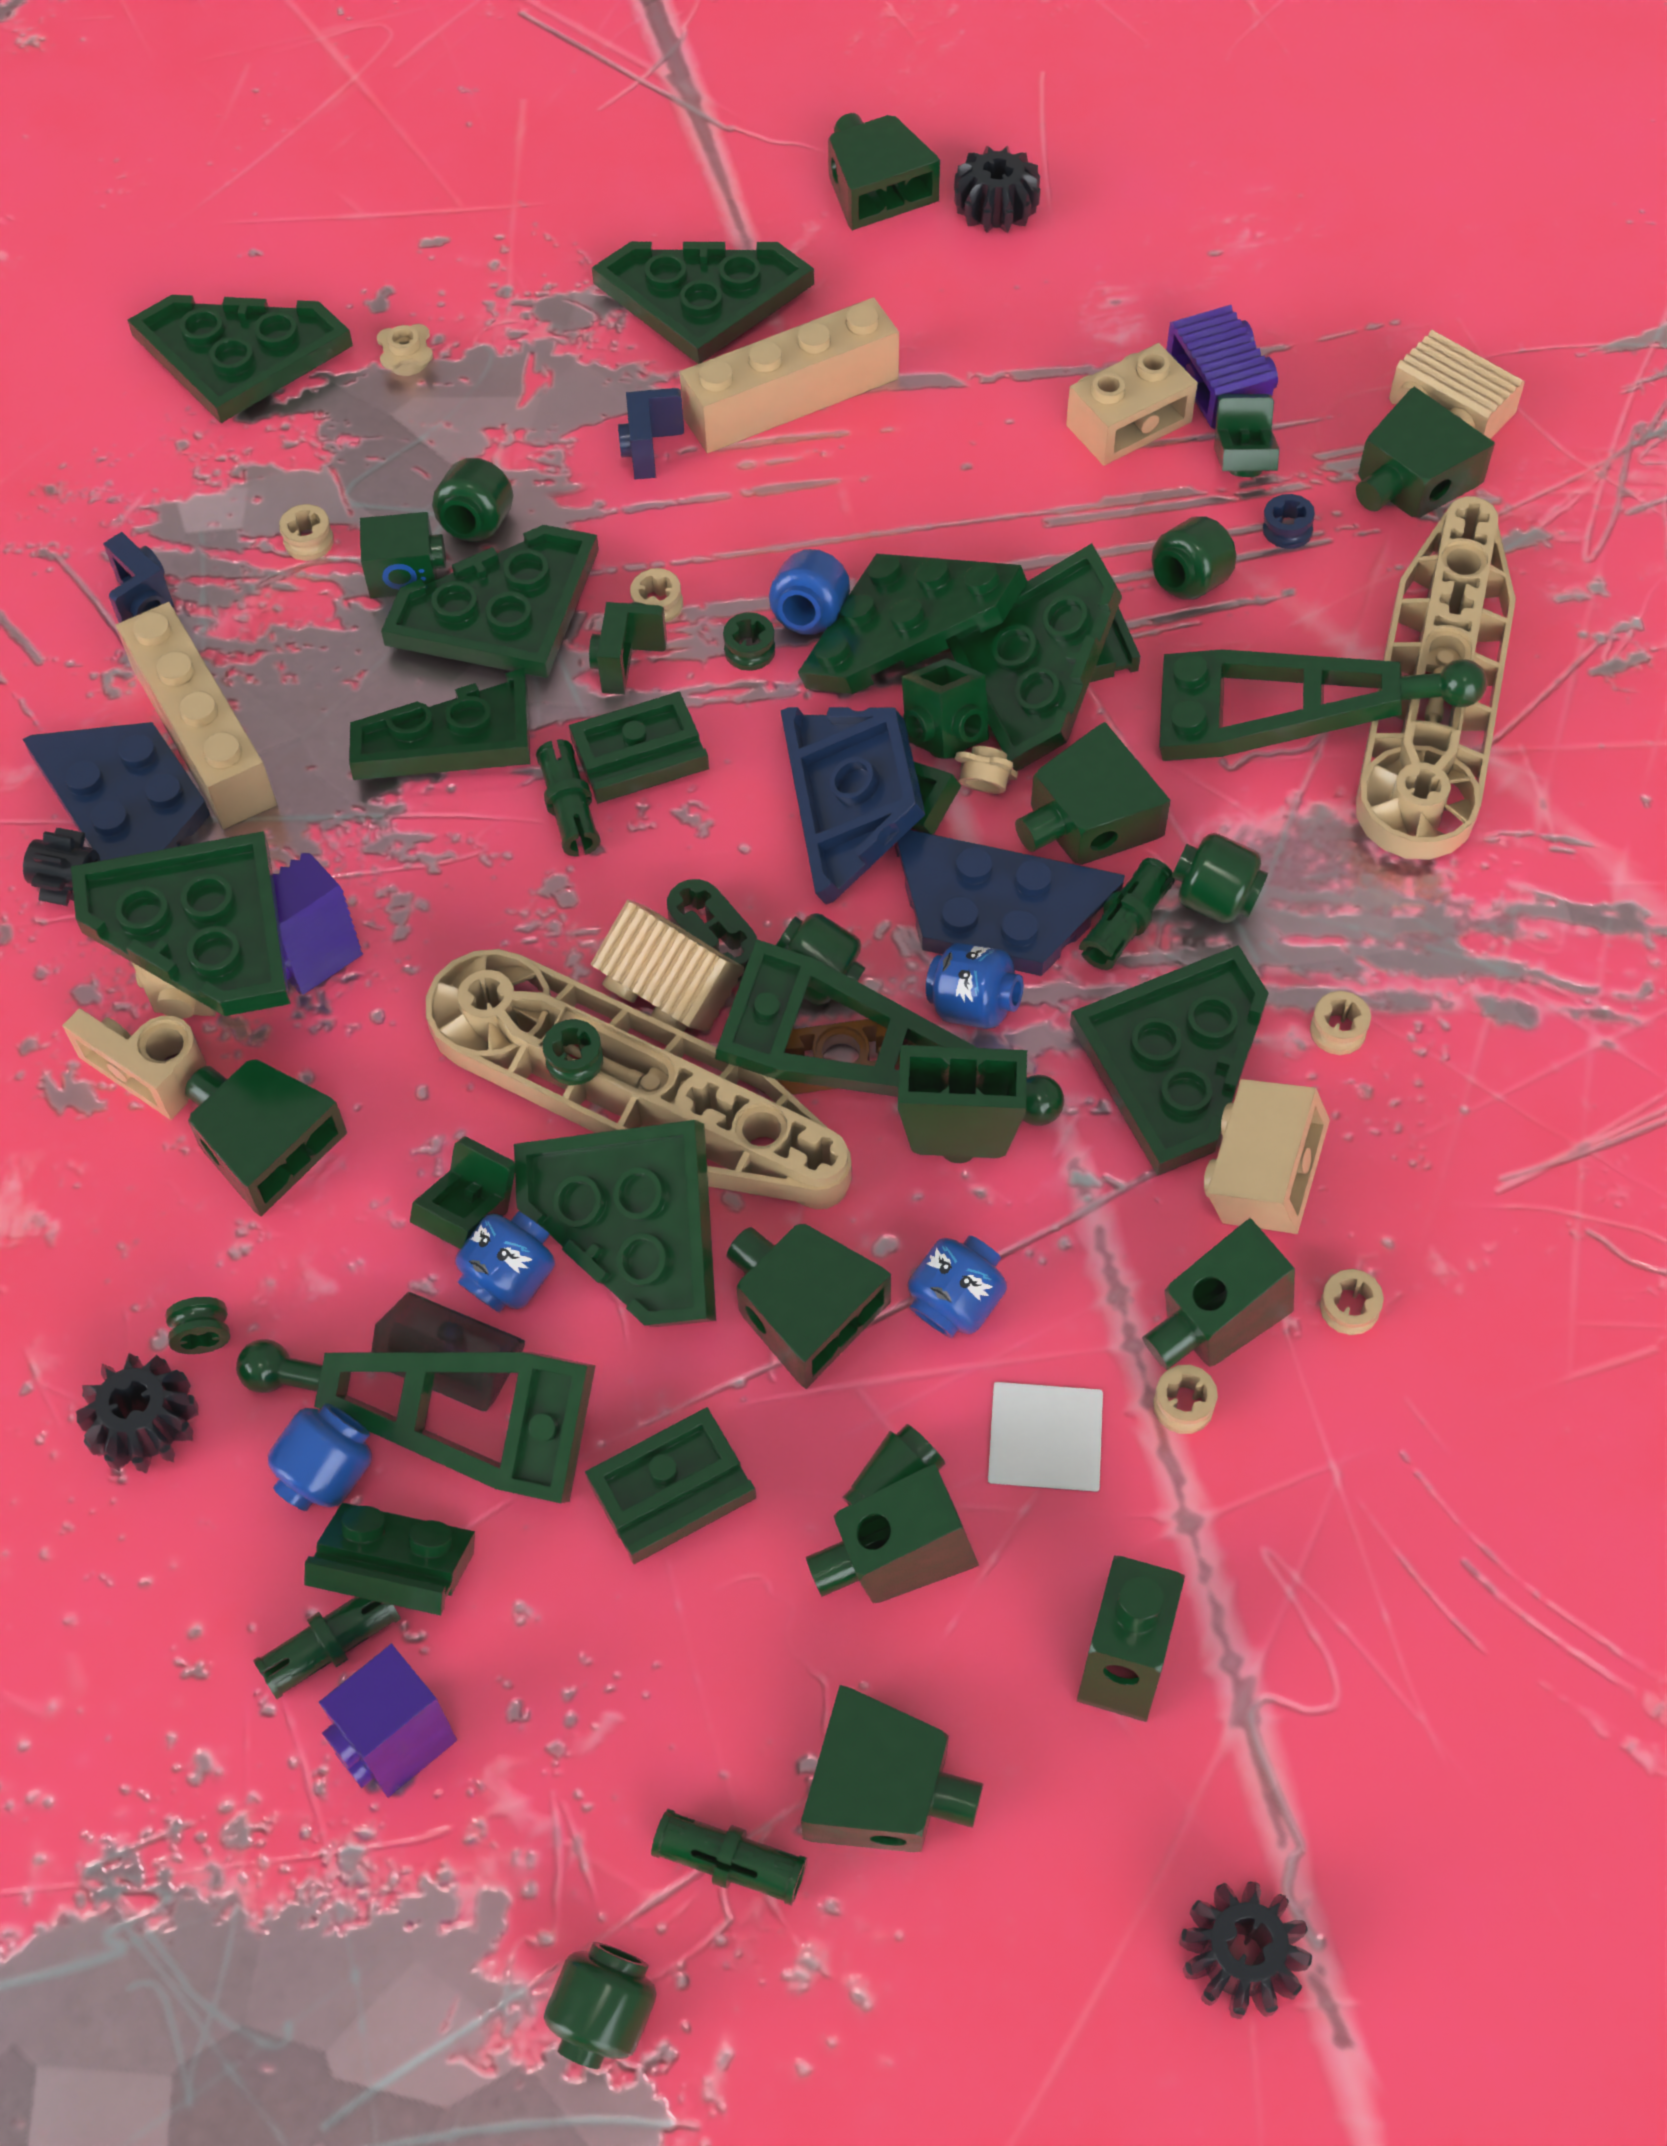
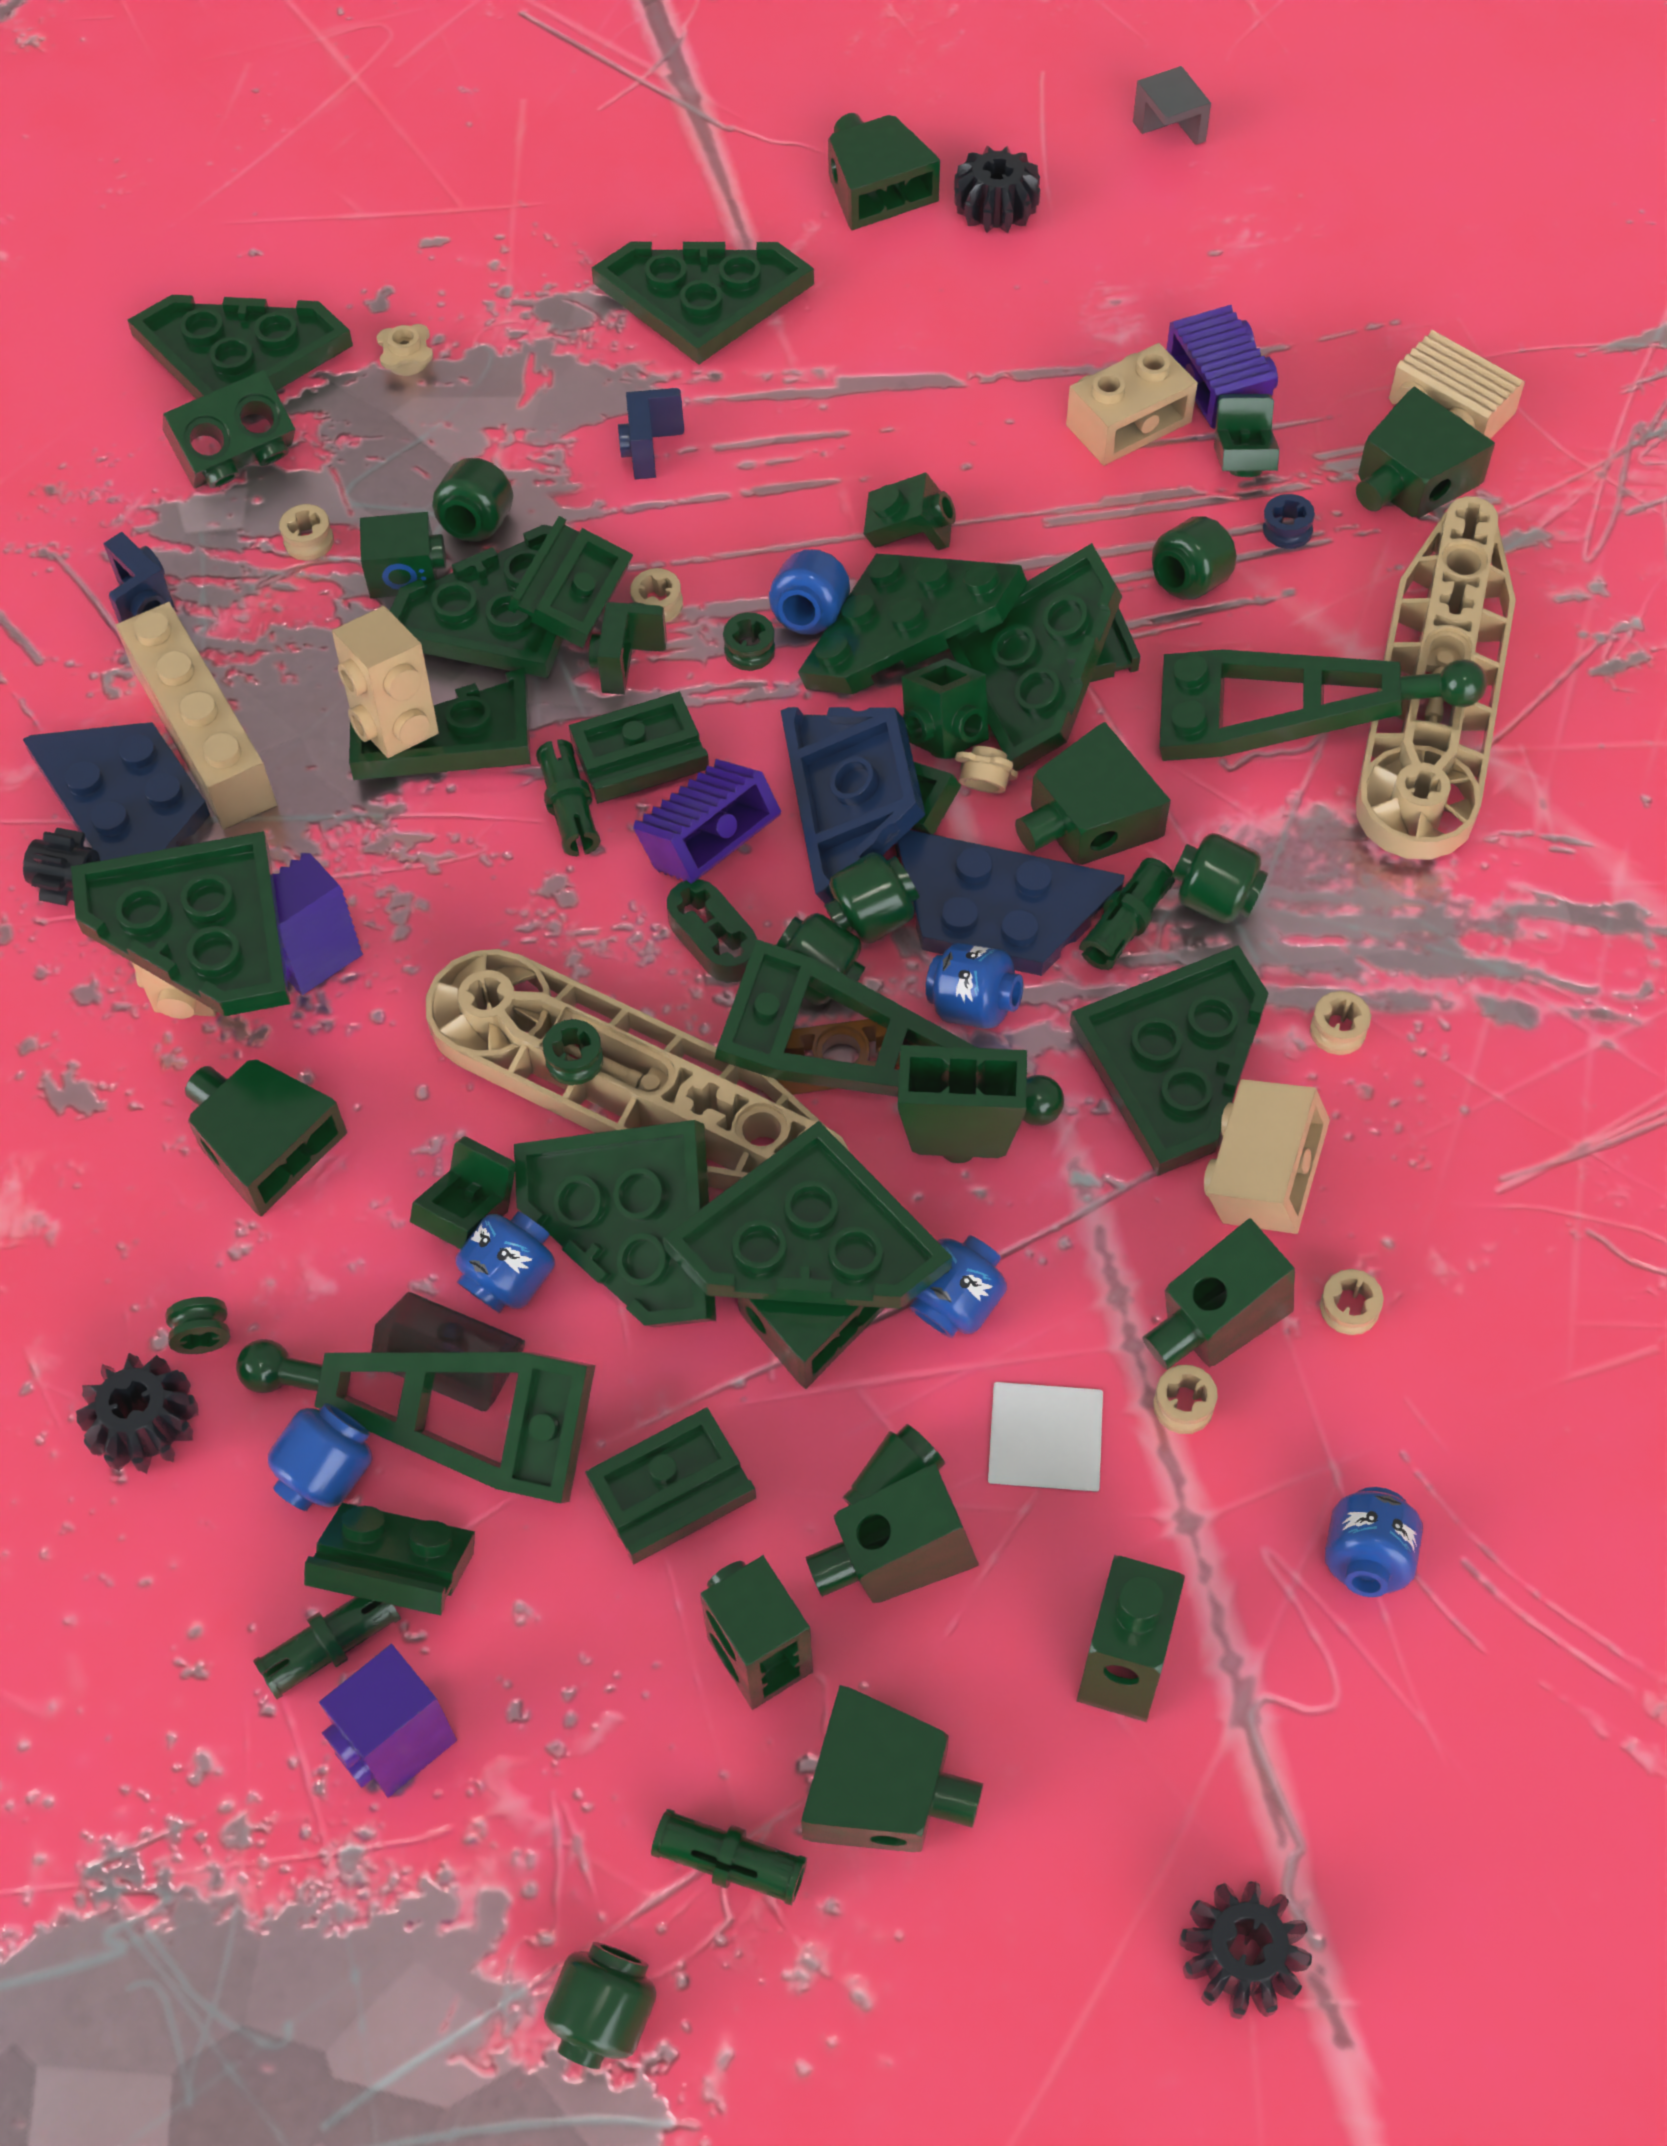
(138, 1059): tan plate -> none
(220, 417): none -> dark green brick
(385, 682): none -> tan brick
(570, 582): none -> dark green plate
(666, 967): tan brick -> none
(707, 820): none -> dark purple brick
(756, 1630): none -> dark green brick
(790, 375): tan brick -> none
(809, 1232): none -> dark green plate
(872, 897): none -> dark green head
(909, 509): none -> dark green bracket
(1169, 100): none -> dark grey panel
(1374, 1542): none -> blue head

